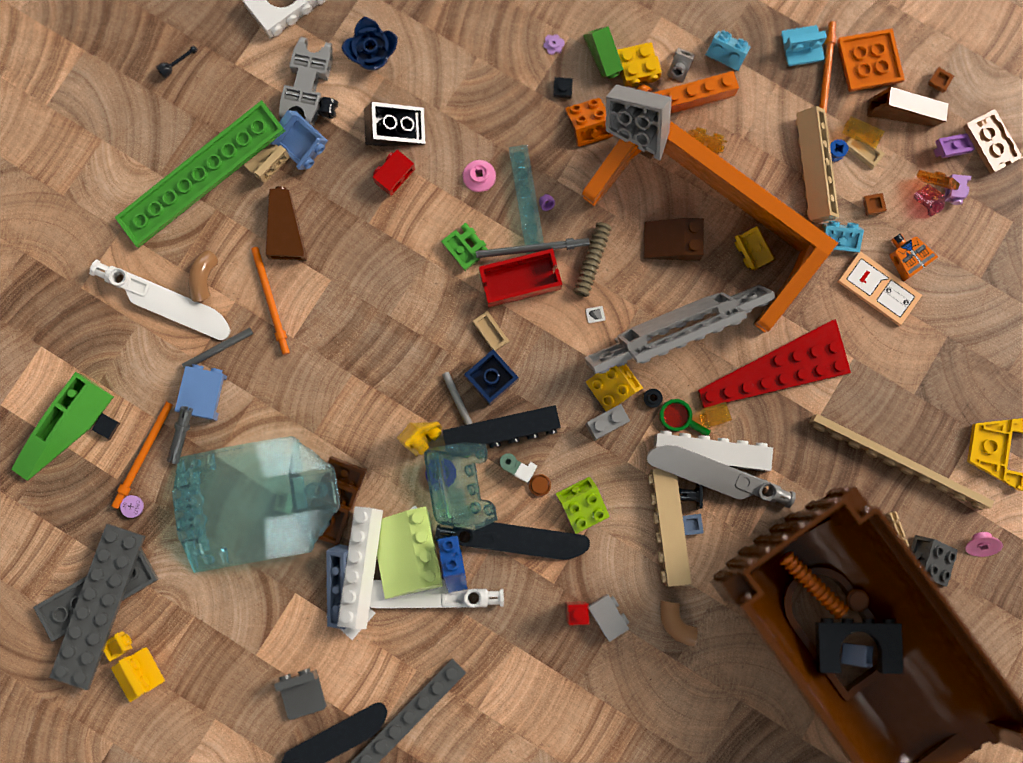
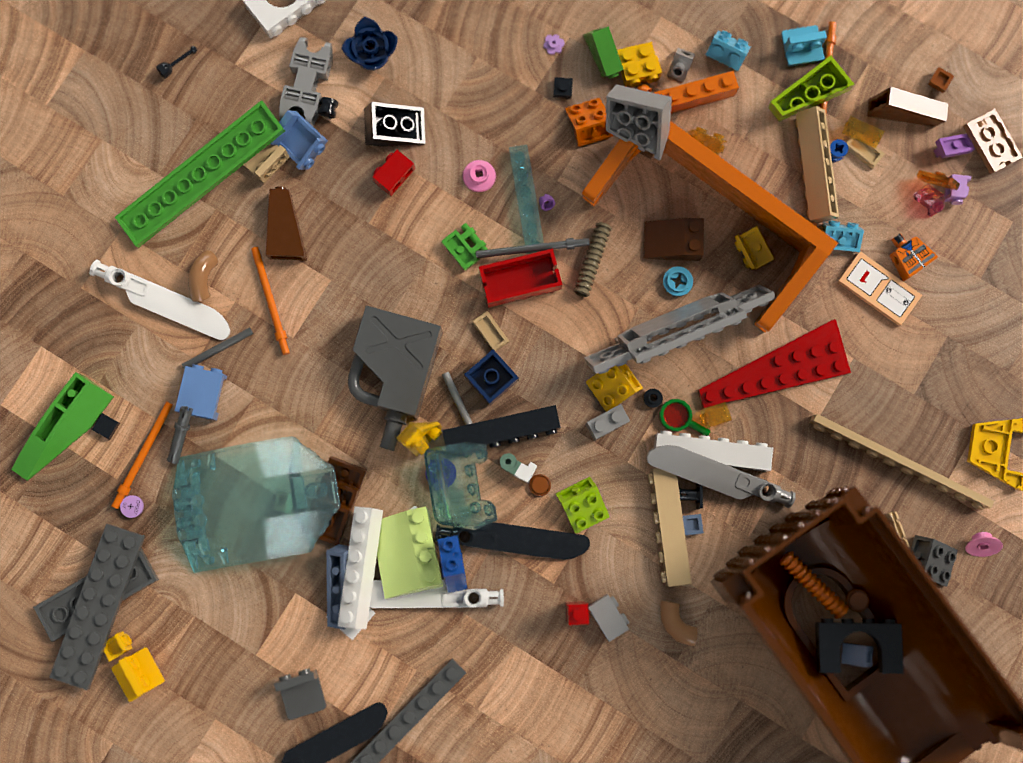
(402, 357): none -> dark grey piece
(595, 314): white sticker -> none
(686, 278): none -> medium azure gear
(814, 88): none -> lime wedge
(870, 60): orange plate -> none
(874, 204): dark orange plate -> none

